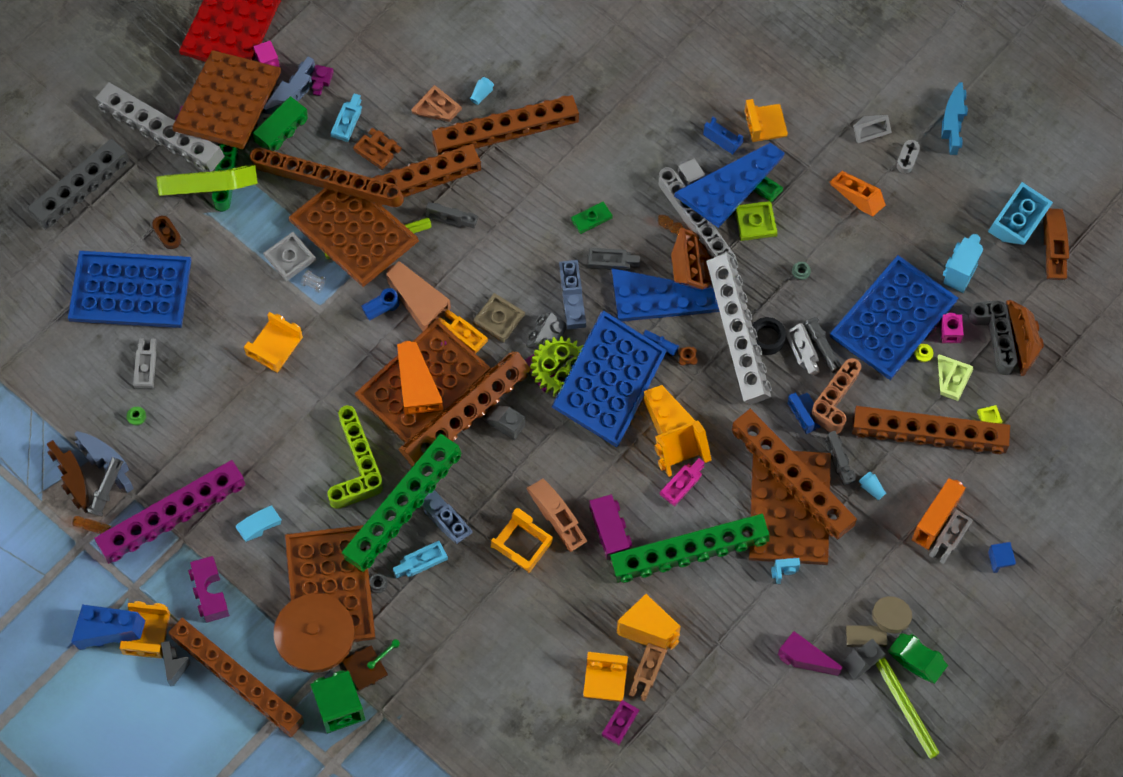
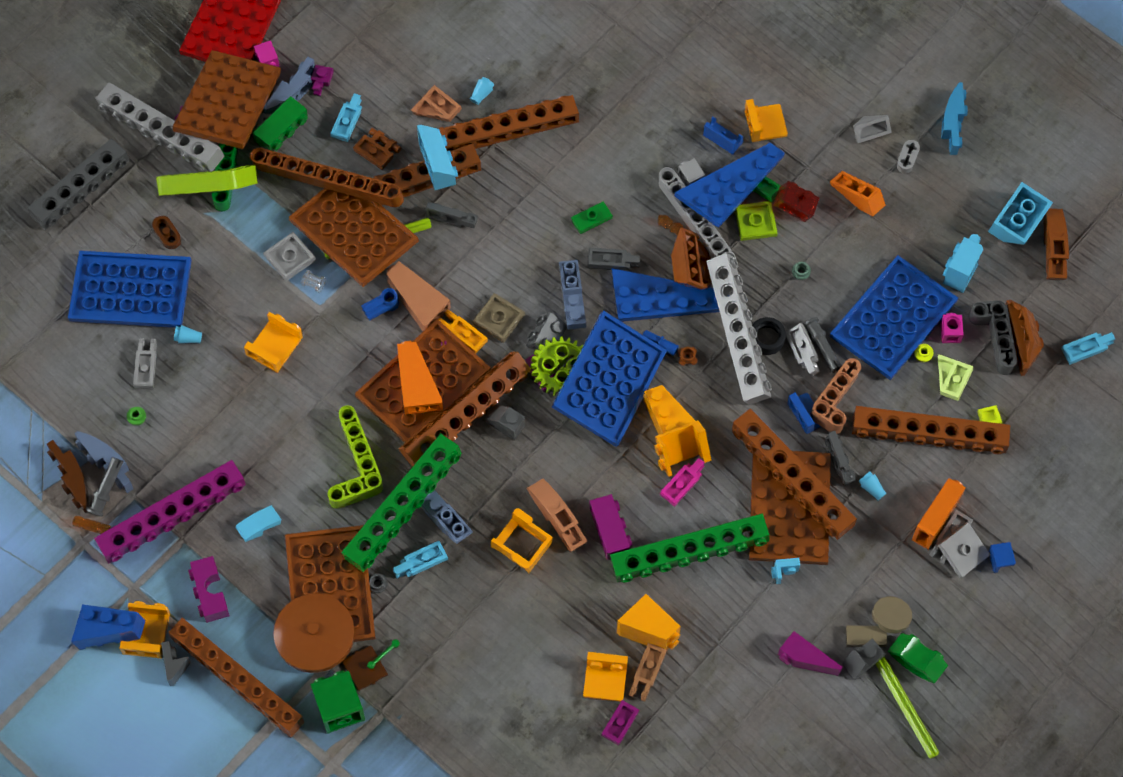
(186, 335): none -> medium azure cone
(436, 157): none -> medium azure slope
(796, 201): none -> clear red brick
(963, 550): none -> light grey plate
(1087, 347): none -> medium azure hinge

